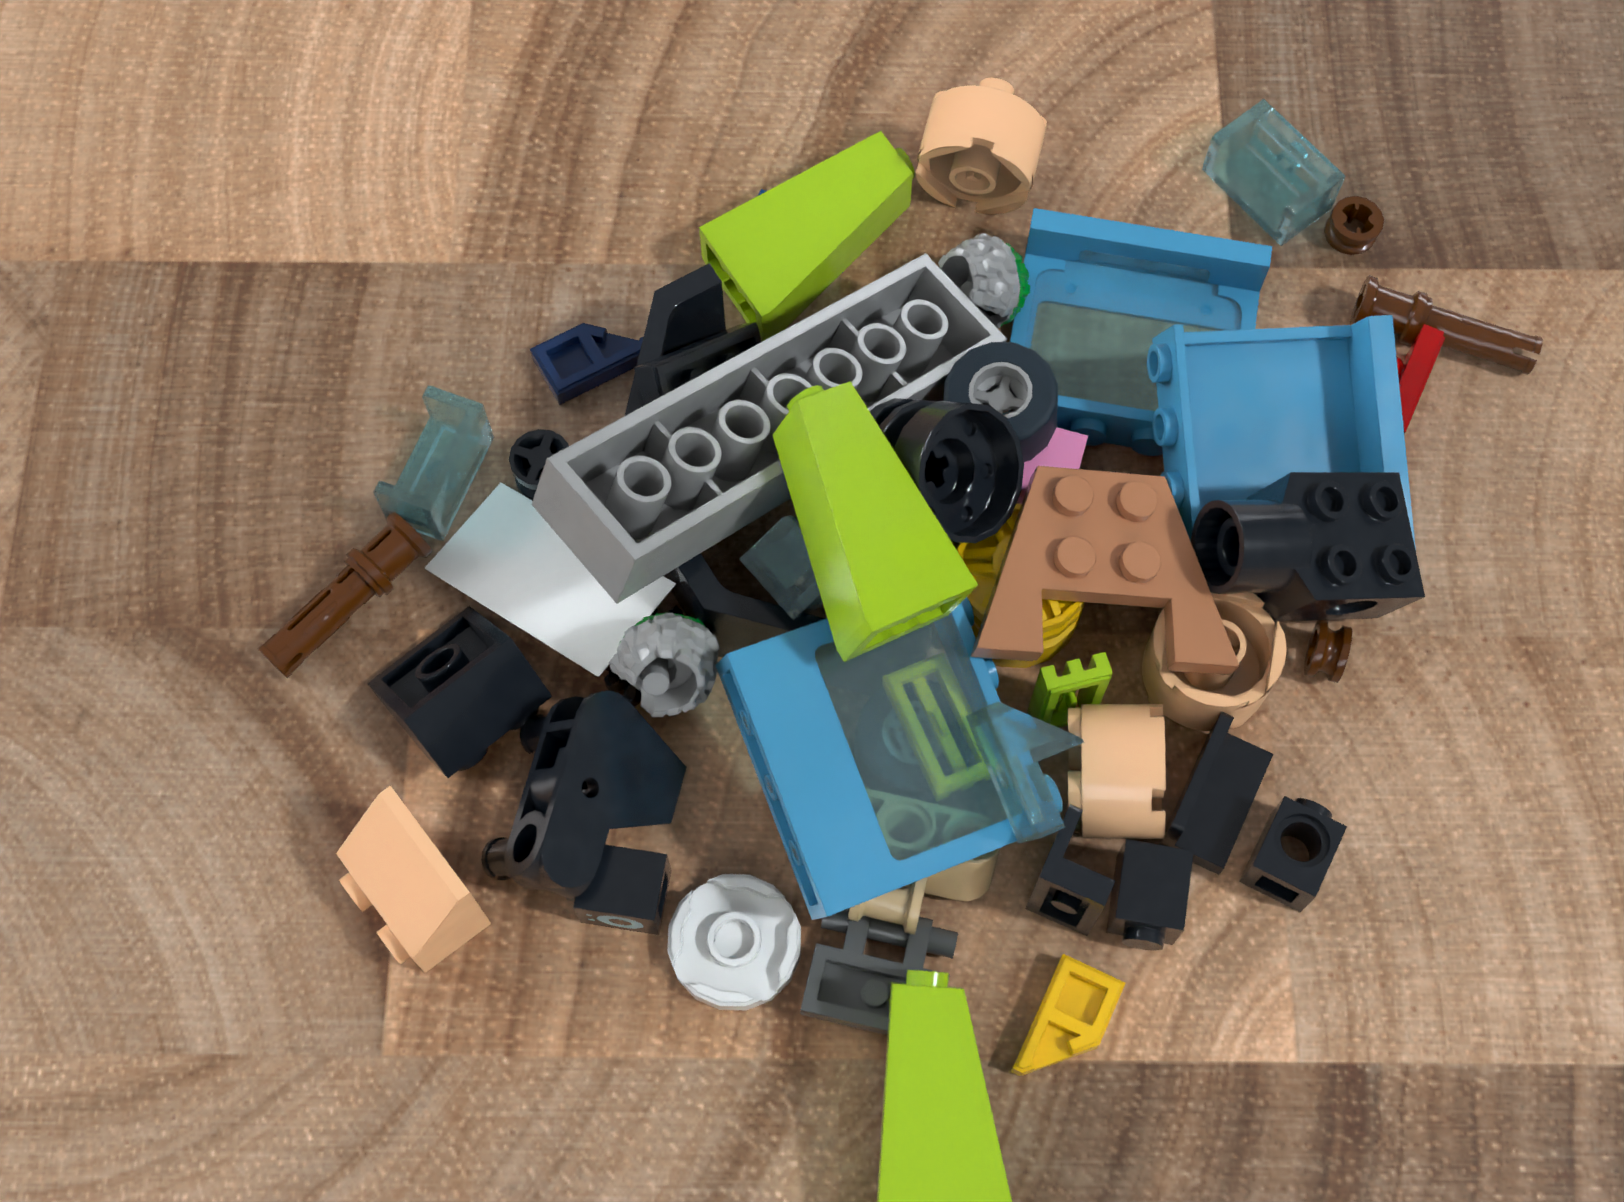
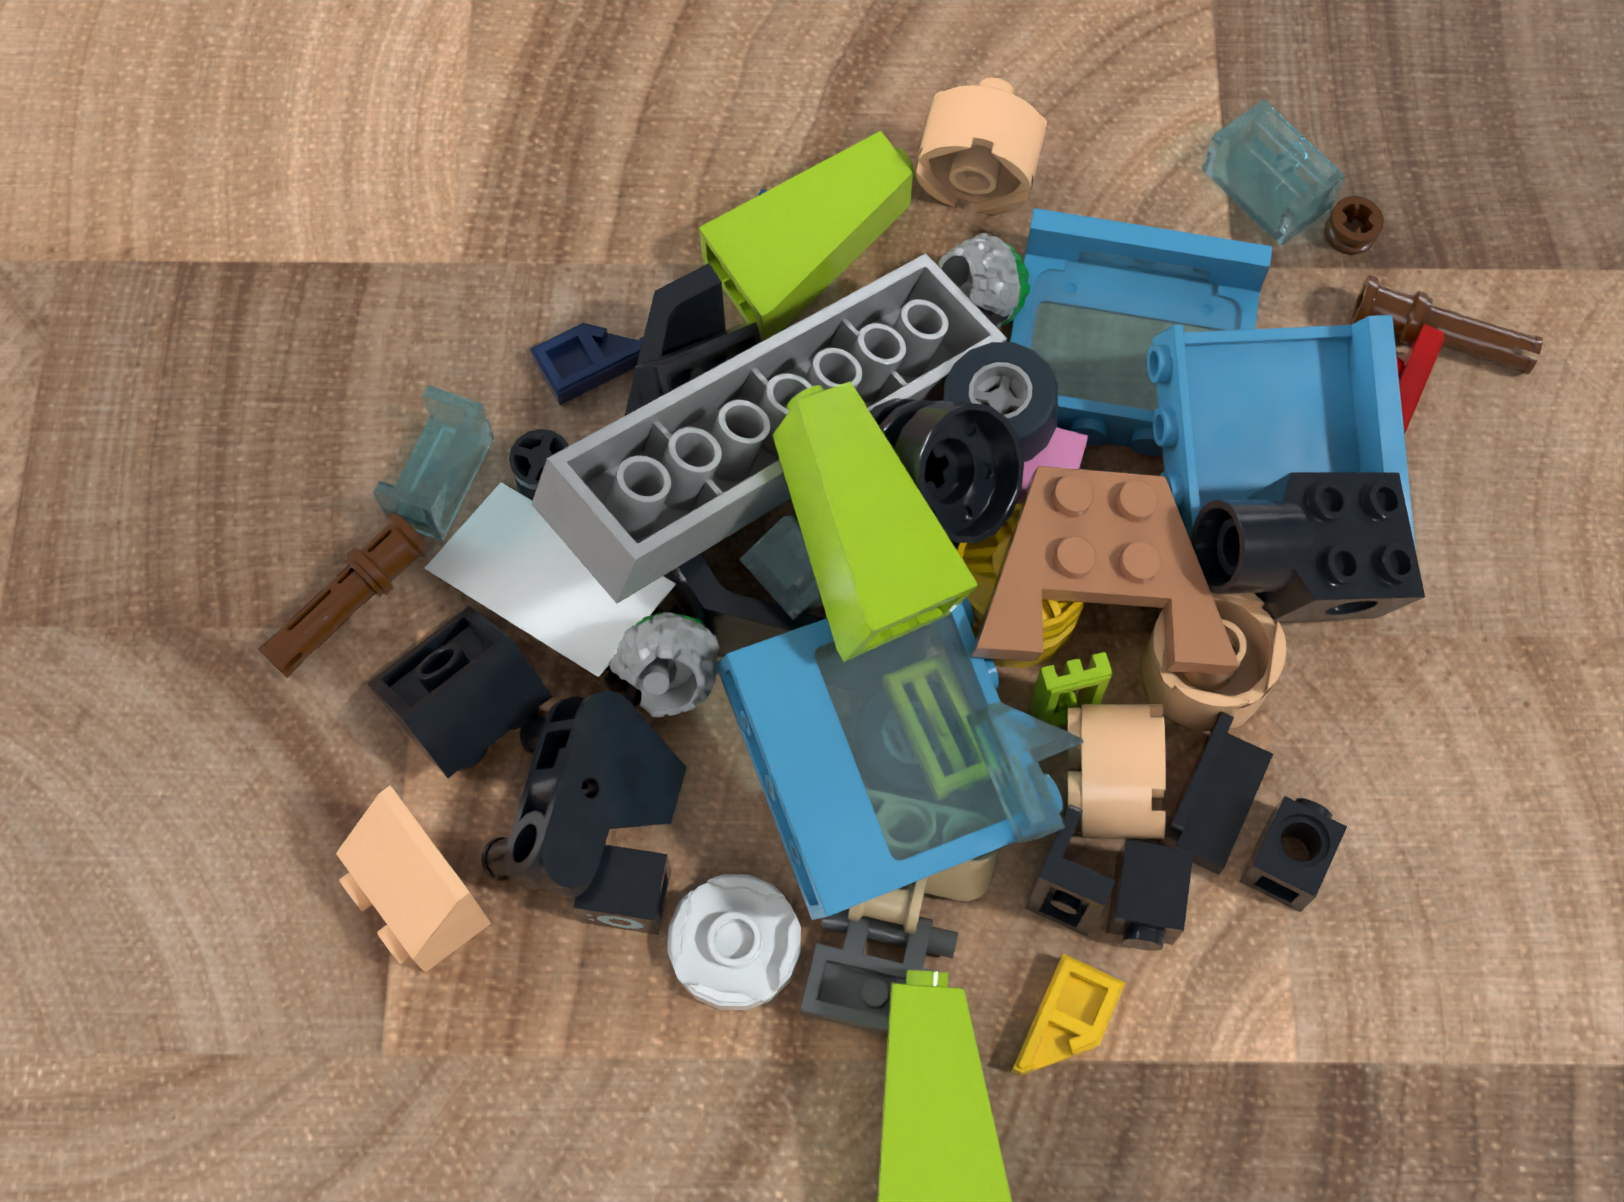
(1328, 651): reddish brown bush -> none

